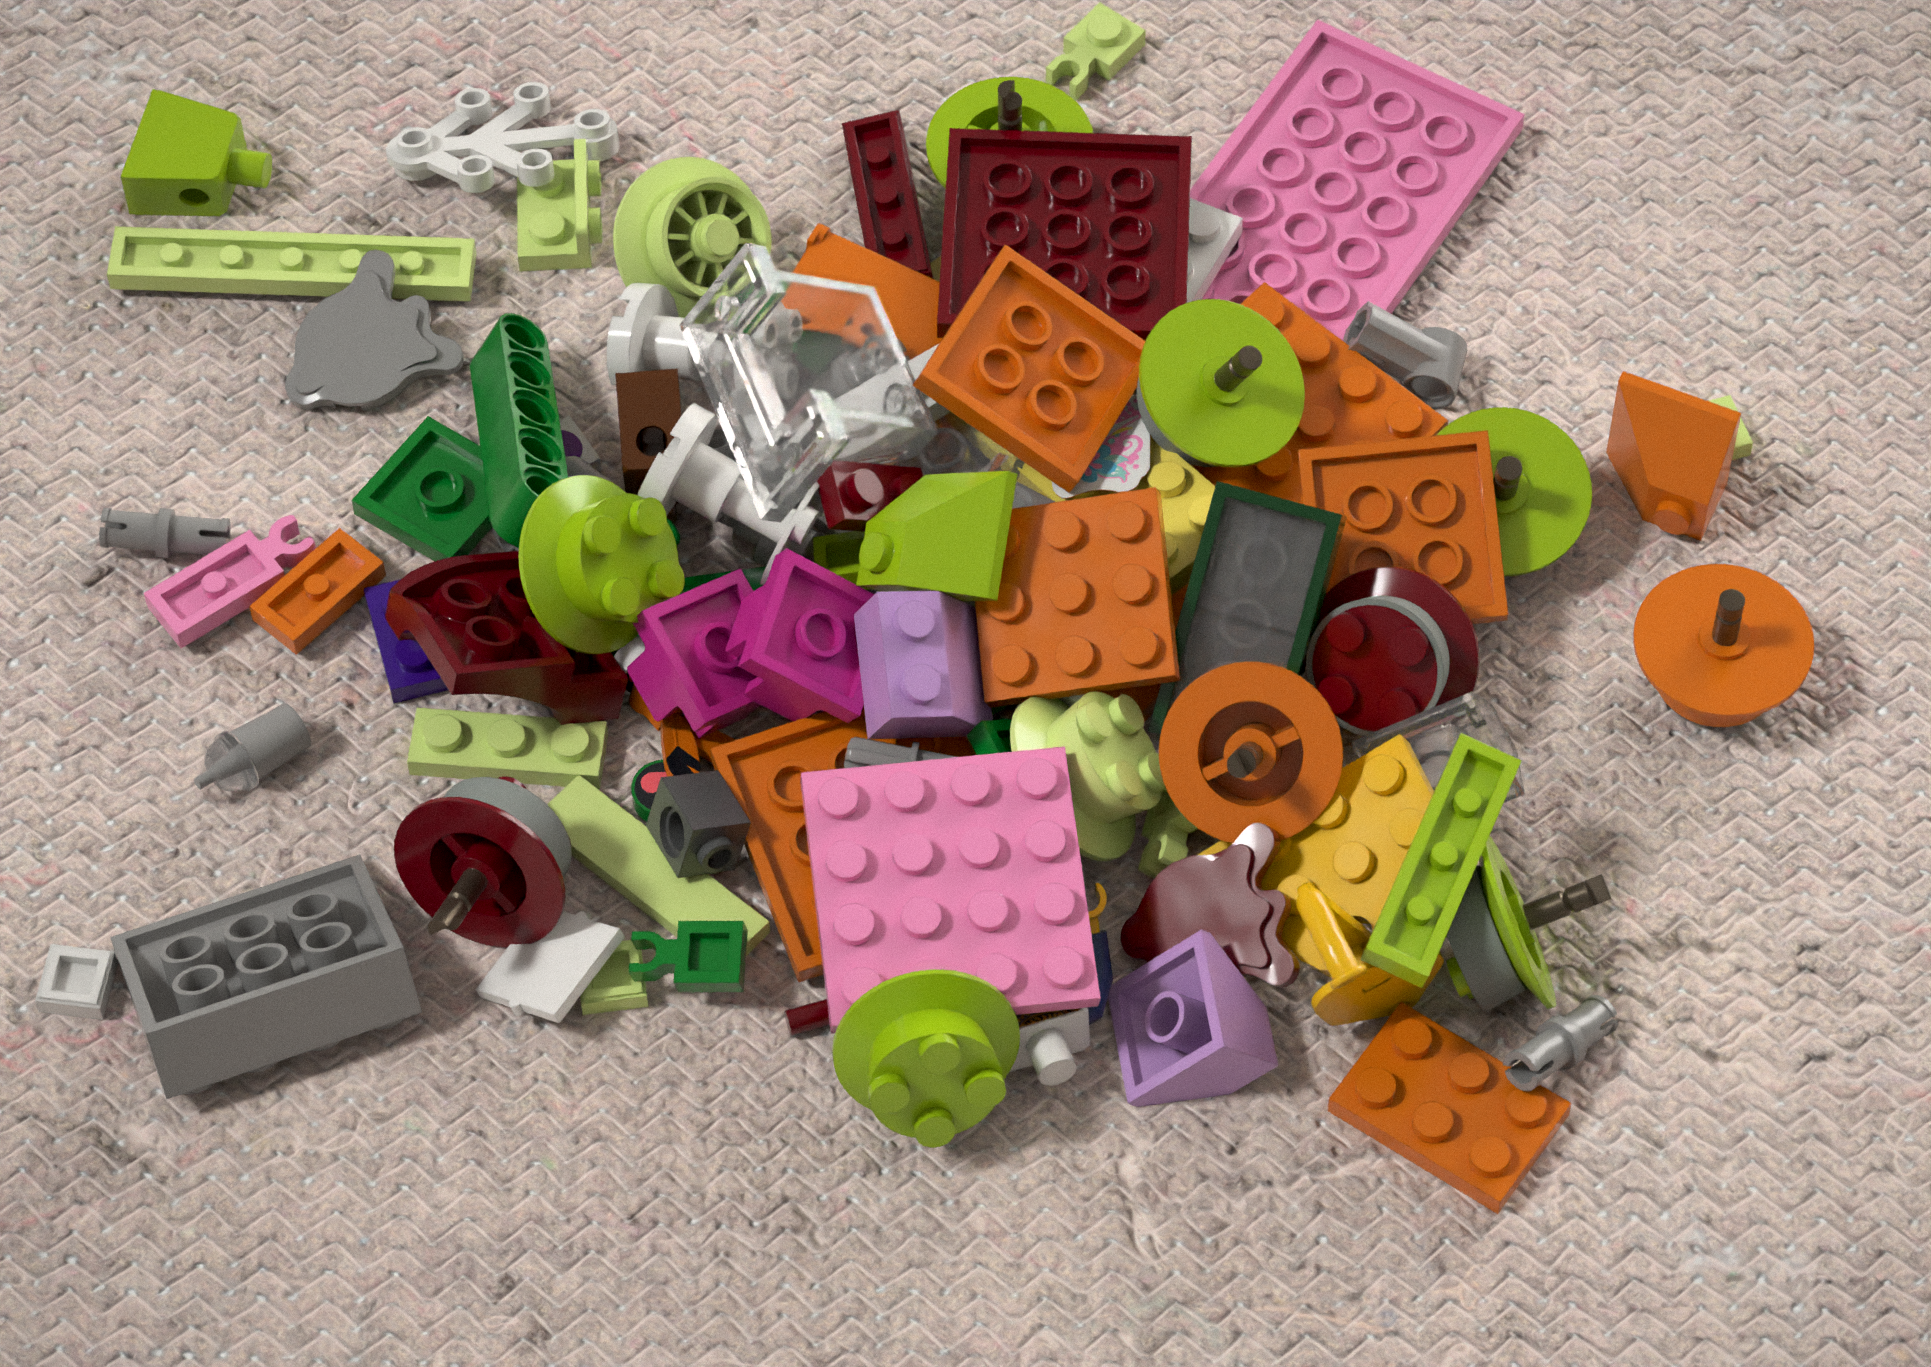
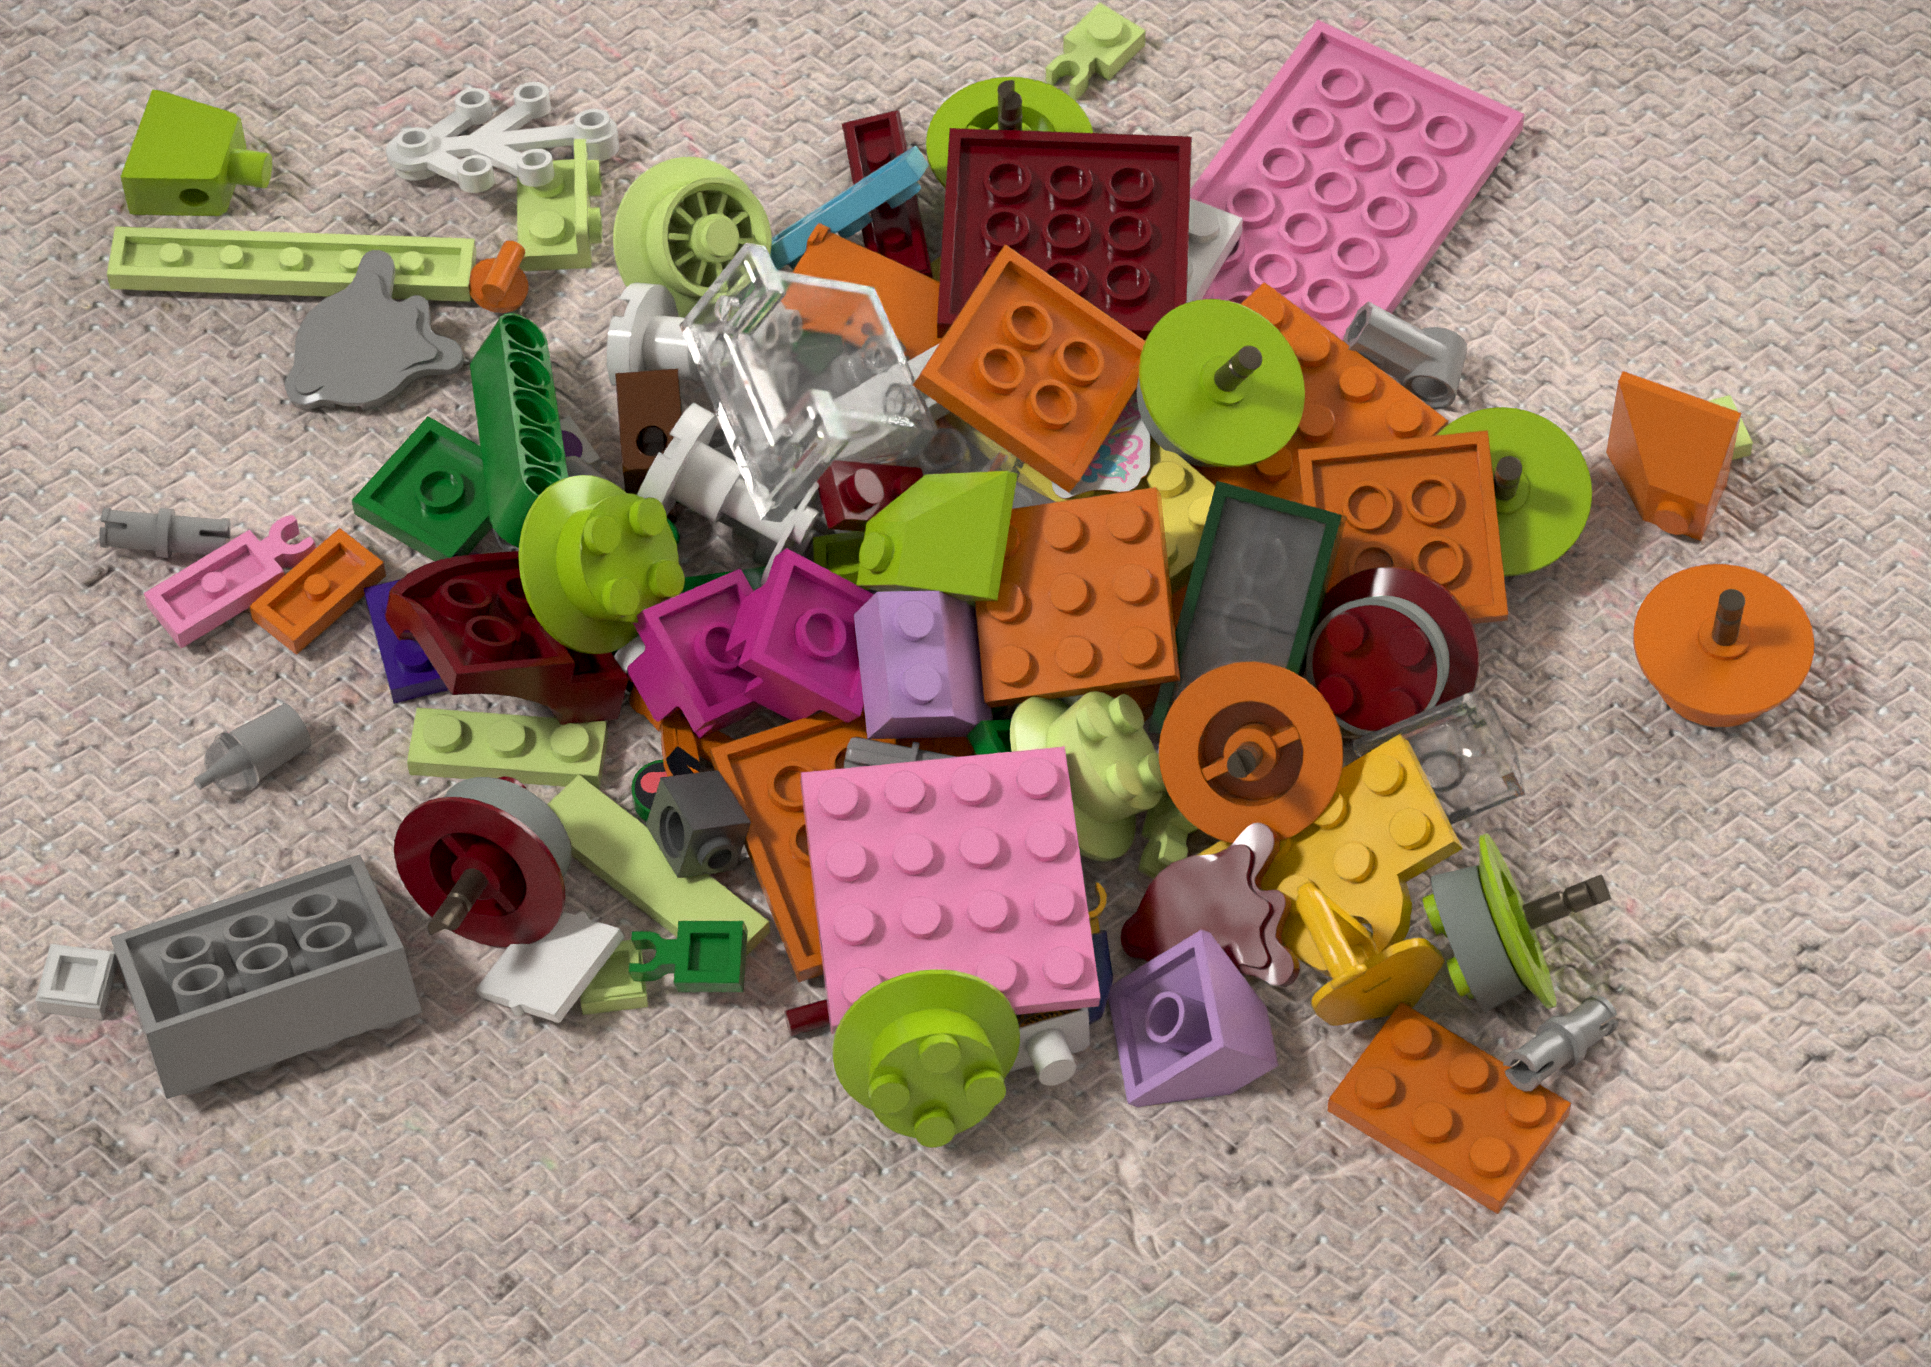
(499, 282): none -> orange plate
(849, 210): none -> medium azure plate
(1441, 860): lime plate -> none

